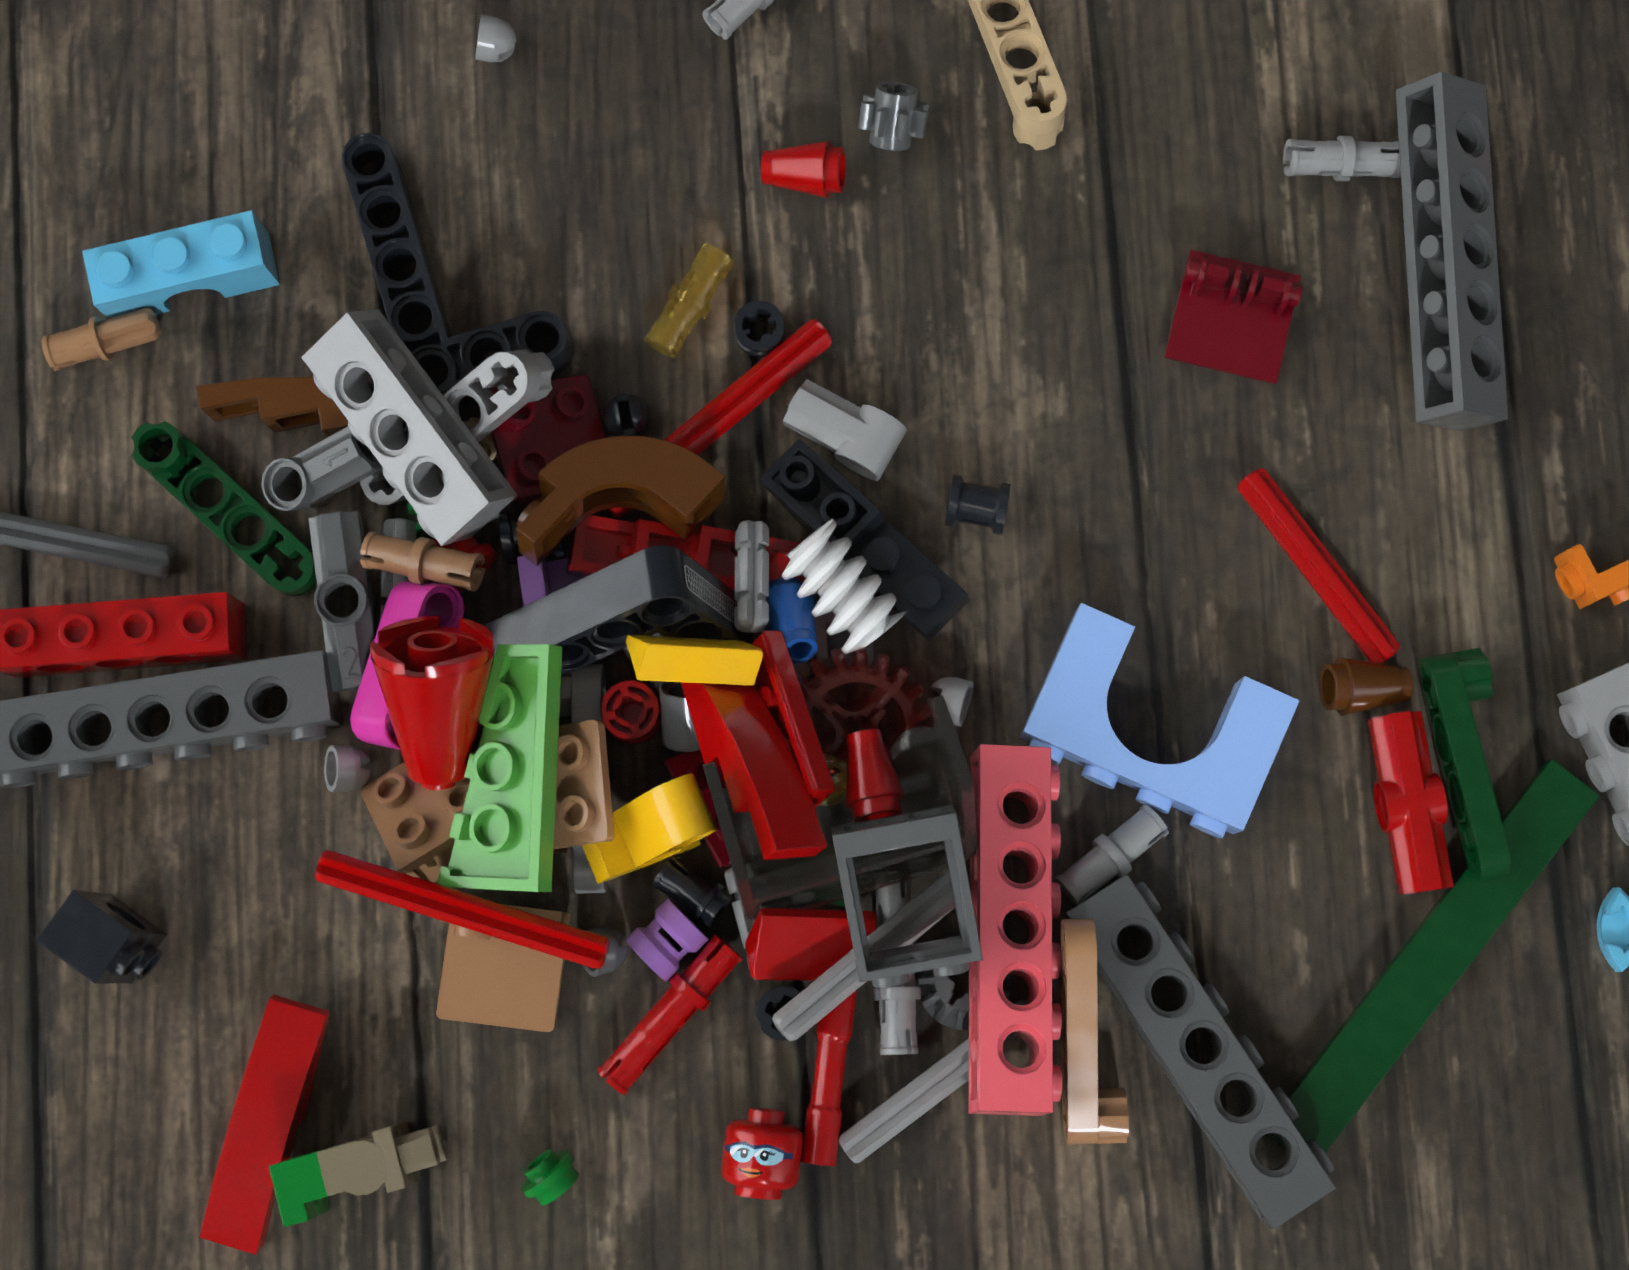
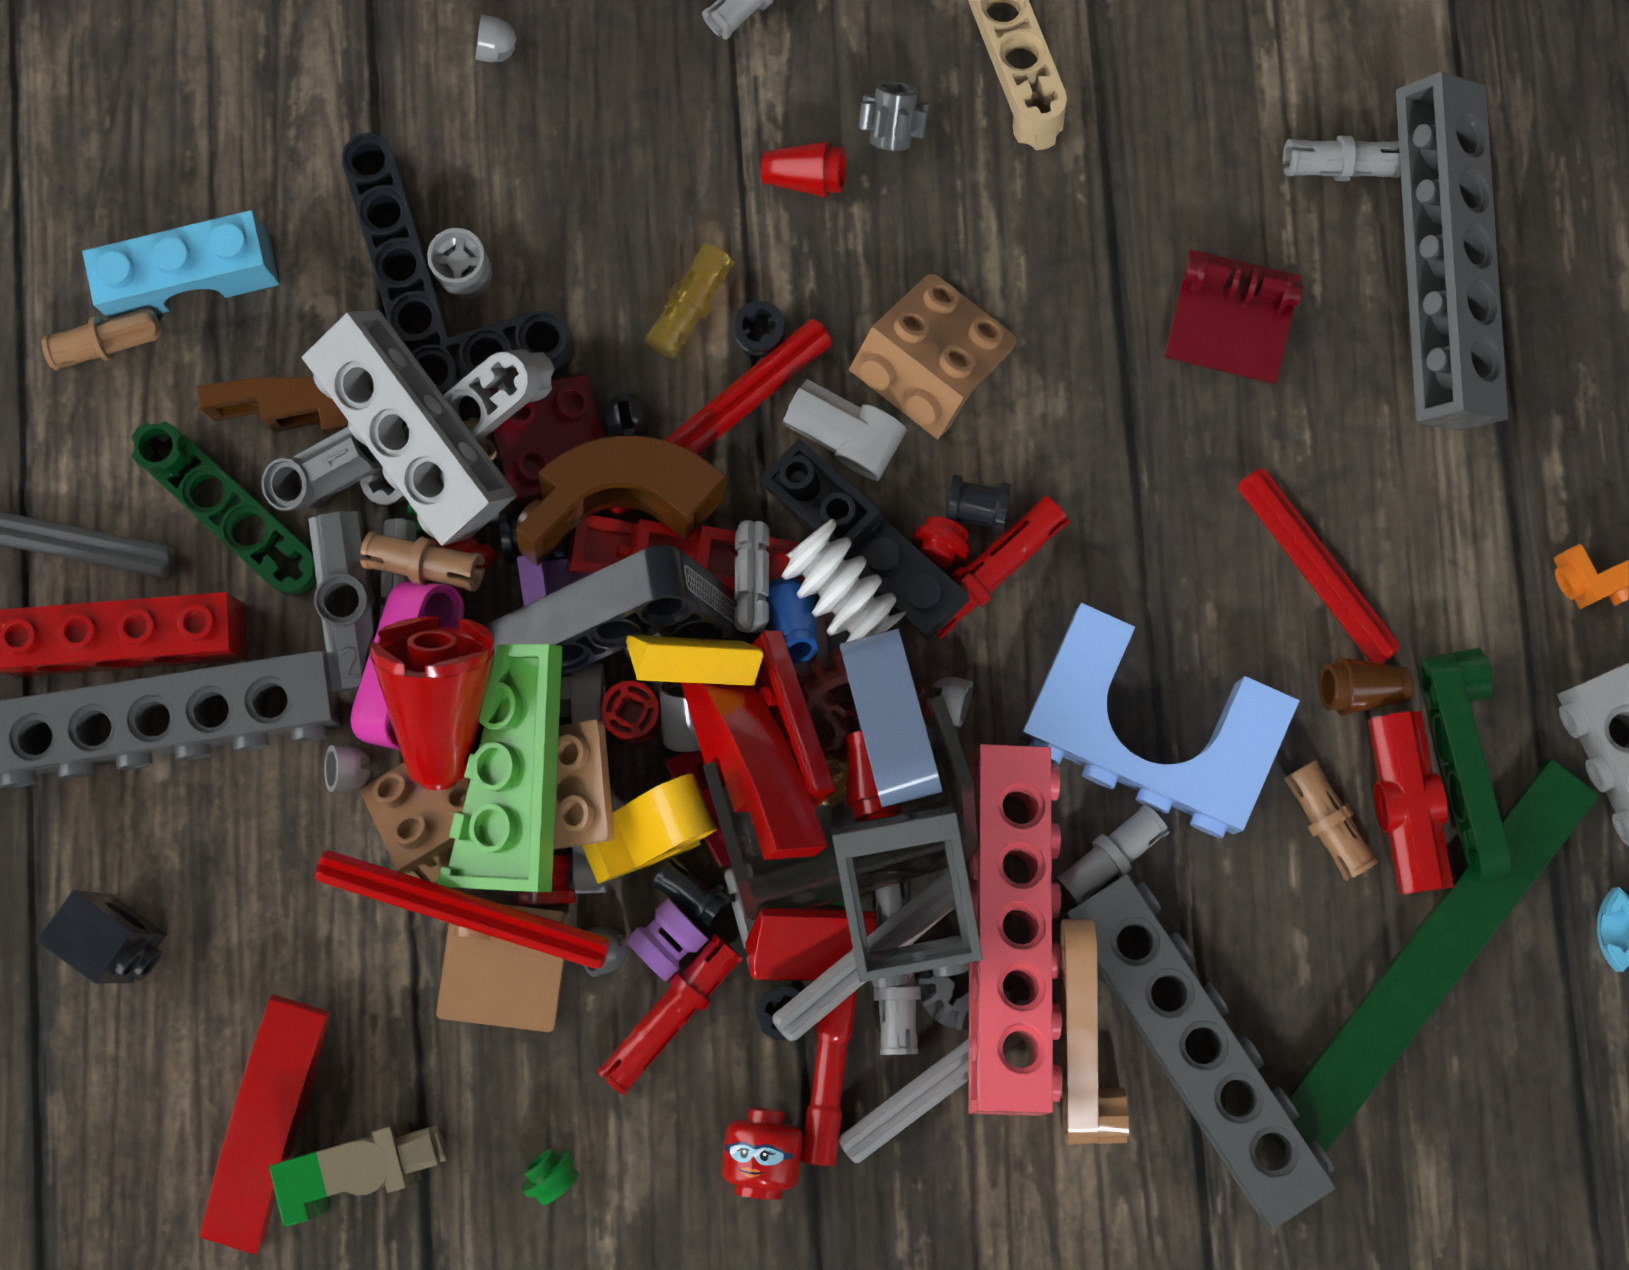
(457, 251): none -> light grey wheel
(561, 891): none -> red wheel
(890, 718): none -> sand blue beam
(931, 353): none -> medium nougat bracket
(942, 541): none -> red plate
(1006, 556): none -> red pin
(1331, 820): none -> medium nougat pin

